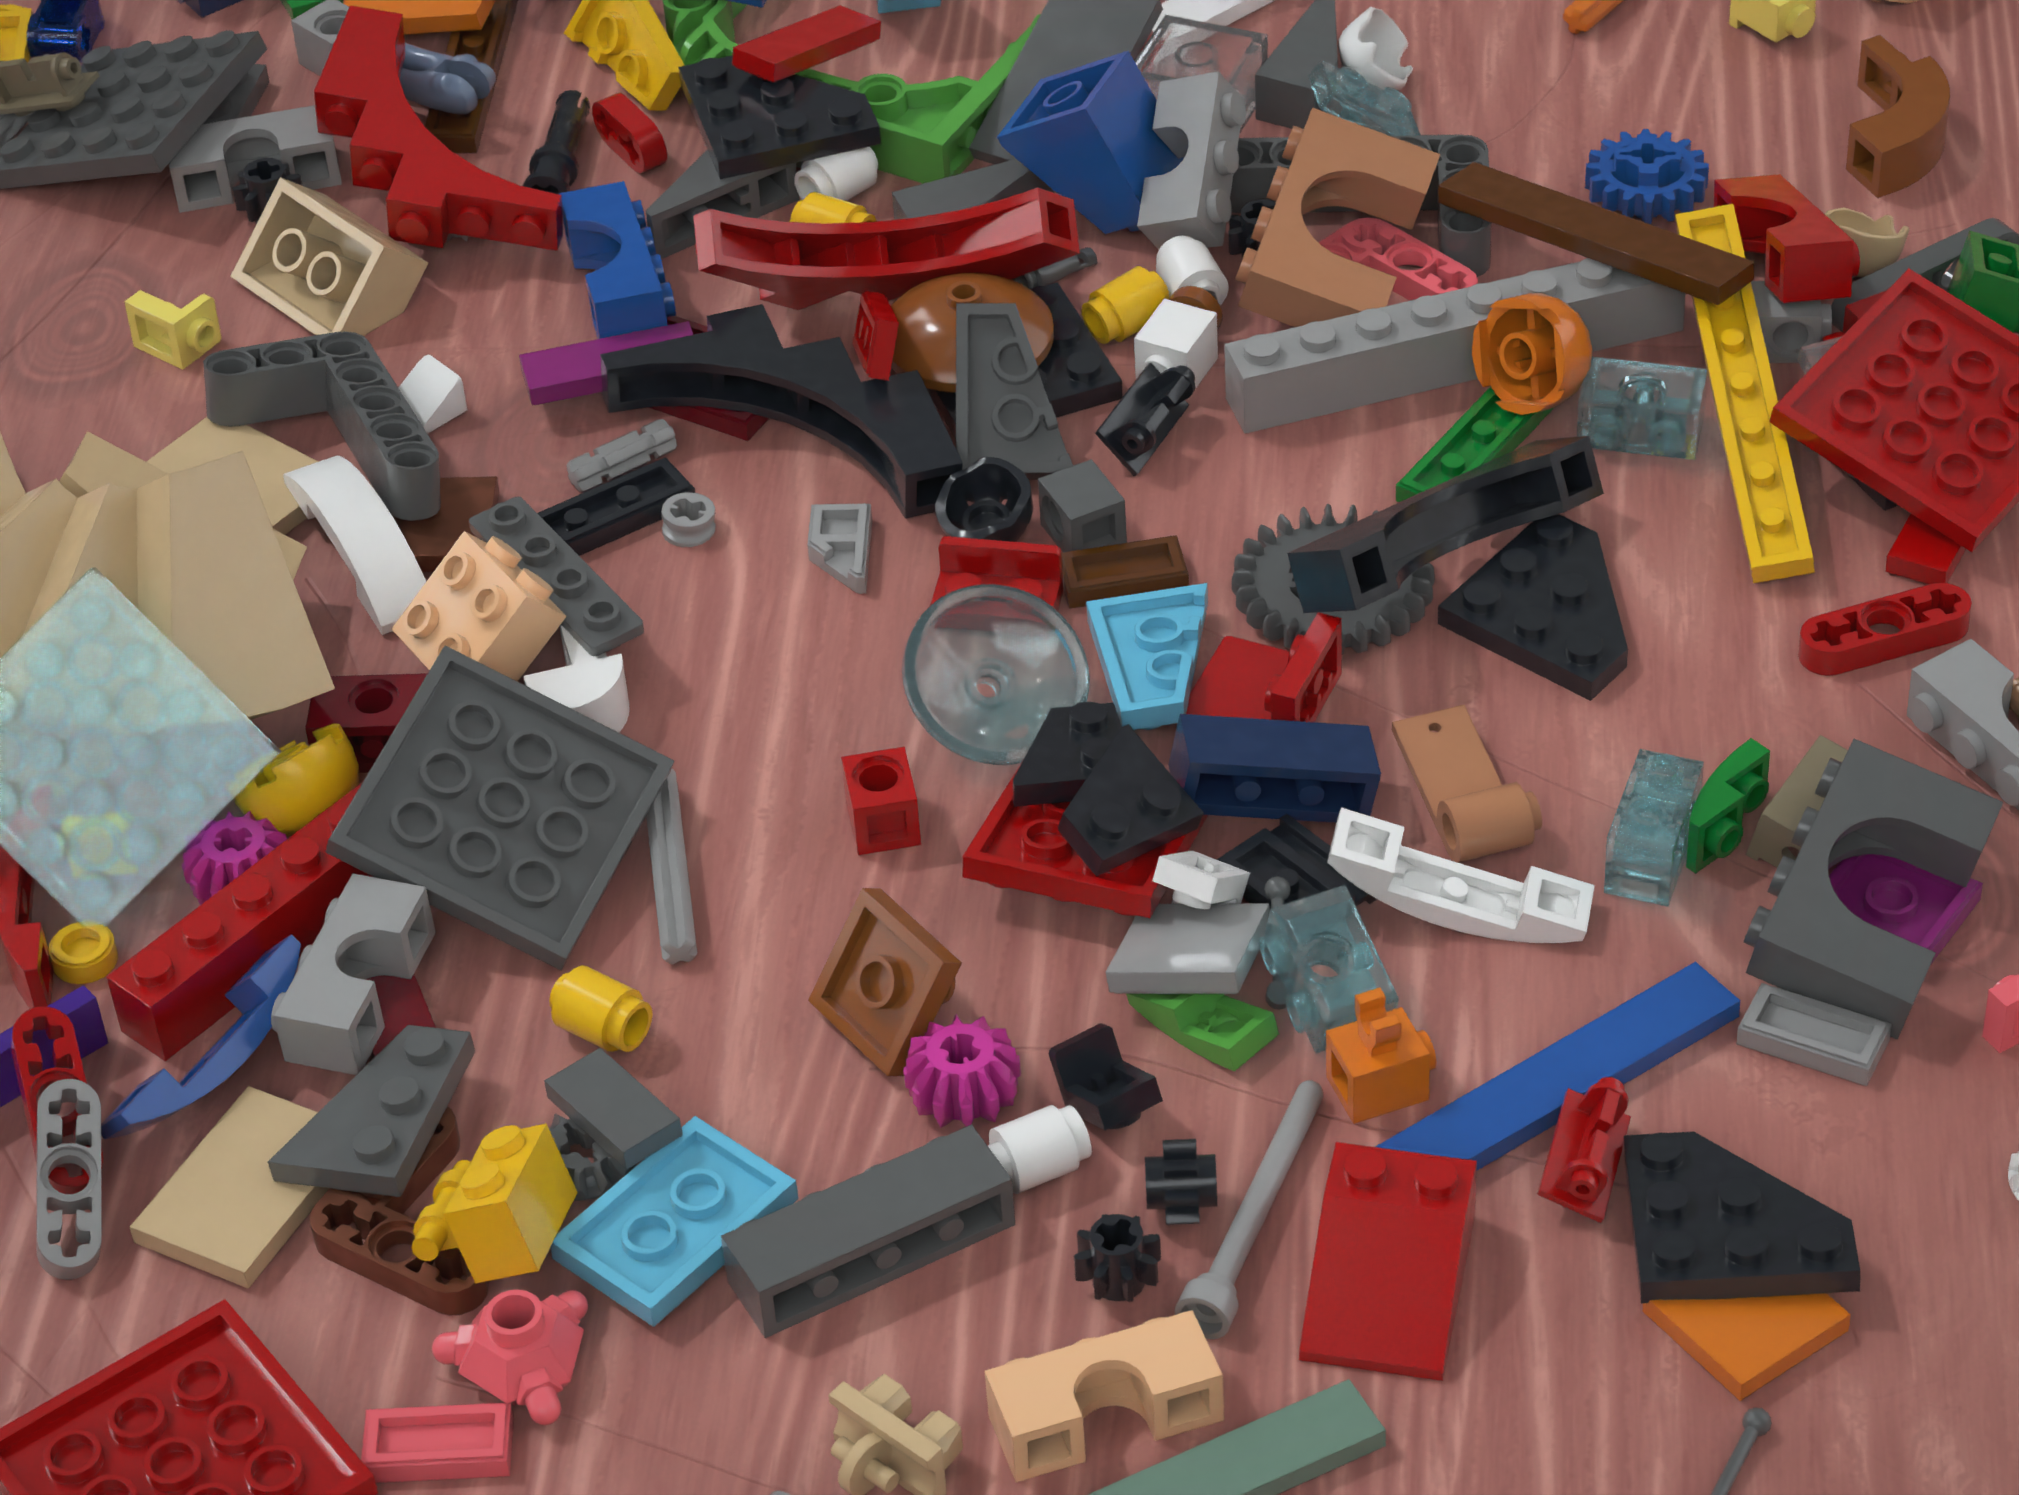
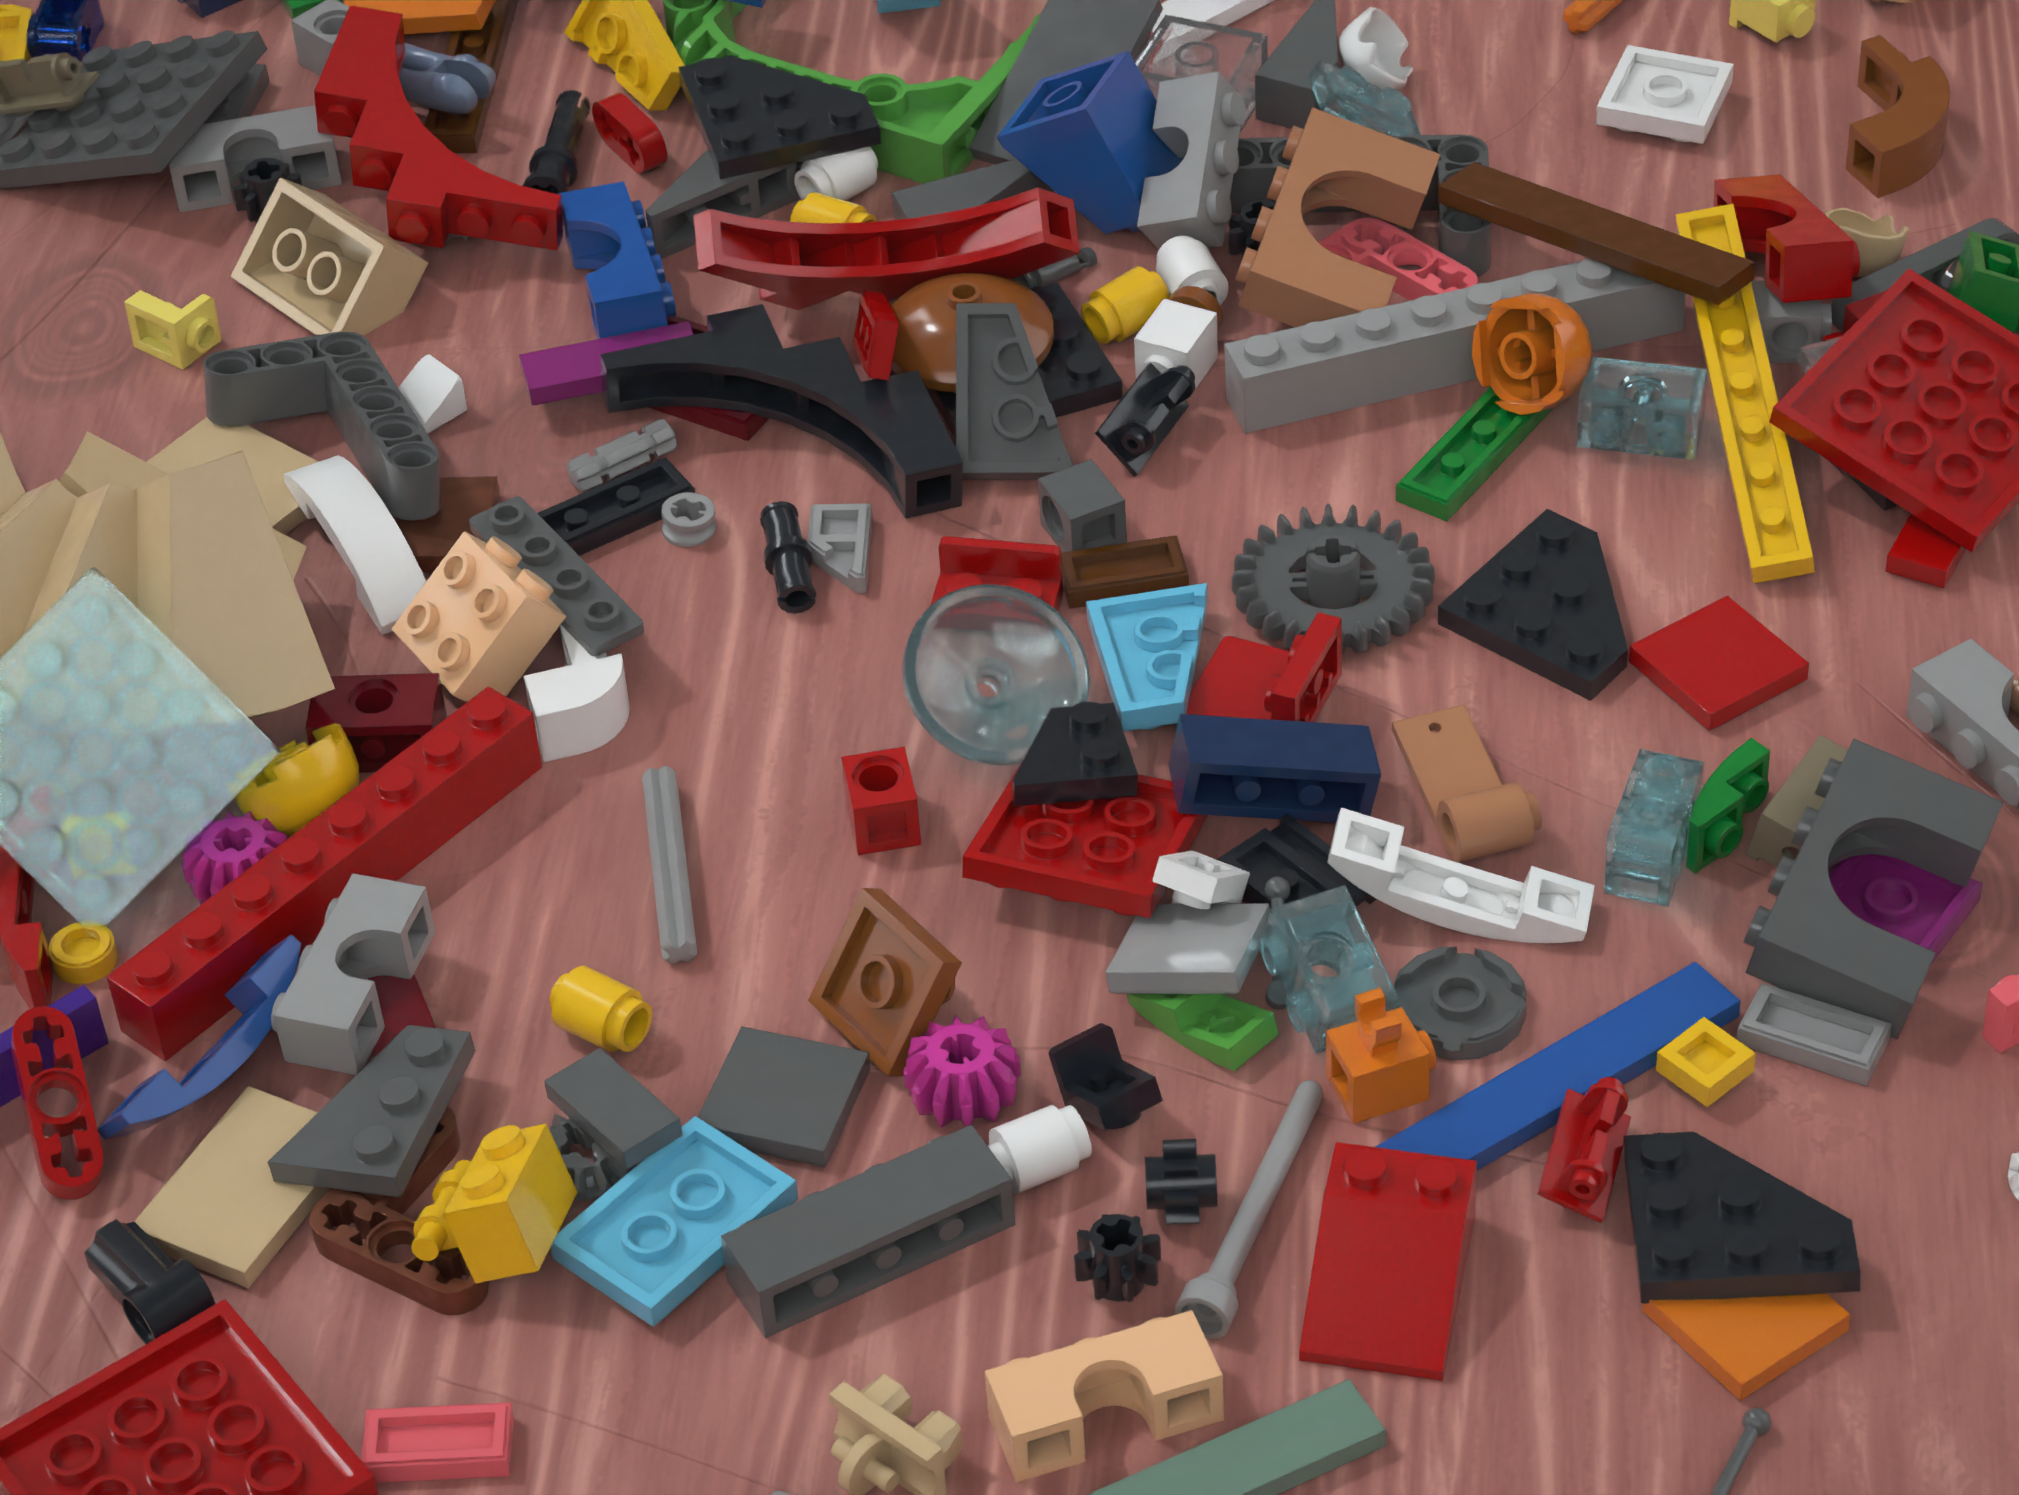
(87, 1225): light grey beam -> none
(145, 1280): none -> black piece
(501, 807): dark grey plate -> none
(520, 1349): coral rock -> none
(785, 1095): none -> dark grey tile
(788, 557): none -> black pin
(806, 43): red tile -> none
(986, 486): black helmet -> none
(1126, 806): black wing -> none
(1387, 547): black arch -> none
(1463, 1001): none -> dark grey tile
(1647, 175): blue gear -> none
(1664, 94): none -> white plate
(1705, 1061): none -> yellow plate
(1718, 662): none -> red tile
(1844, 642): red beam -> none

